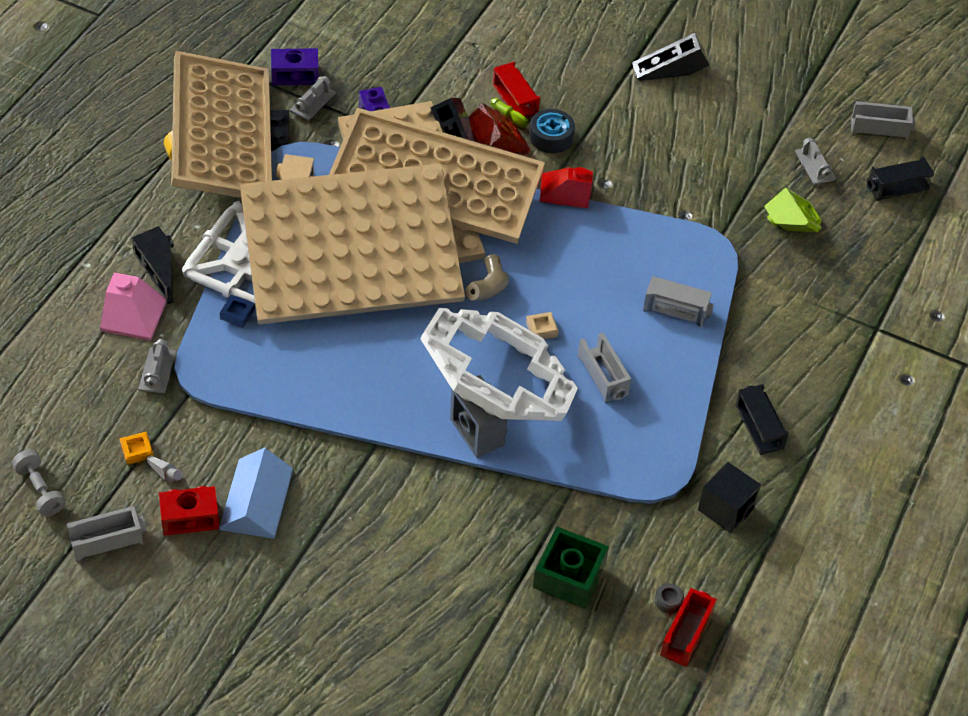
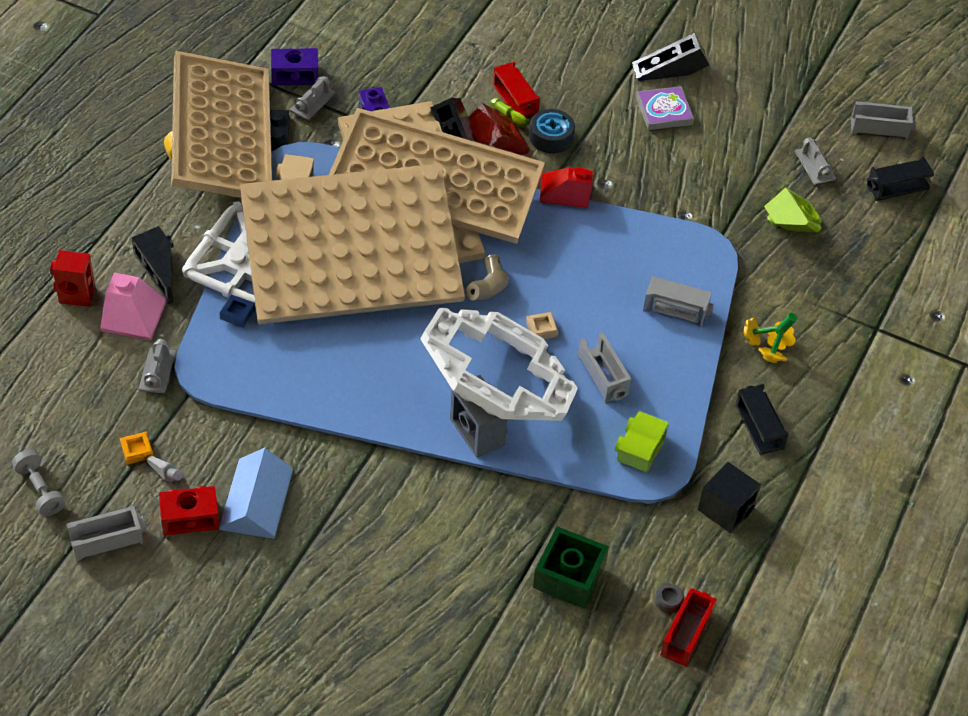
(73, 278): none -> red brick
(642, 441): none -> lime brick
(664, 108): none -> tile
(779, 337): none -> yellow plant

